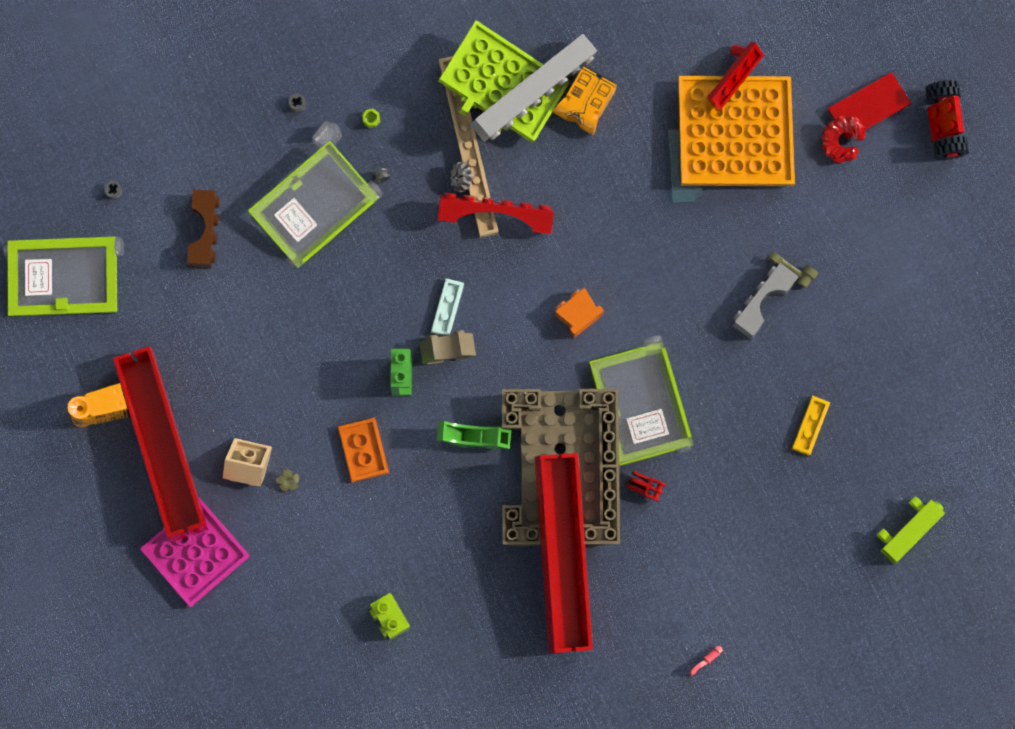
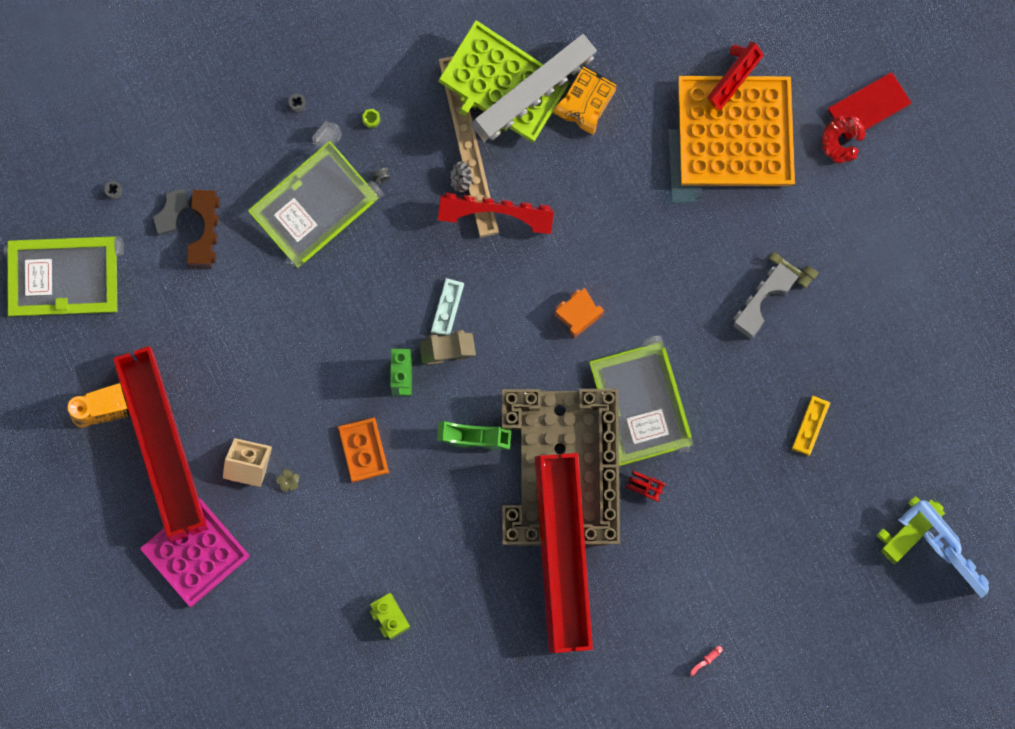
(175, 204): none -> dark grey tile
(946, 120): plate -> none
(952, 553): none -> light blue plate

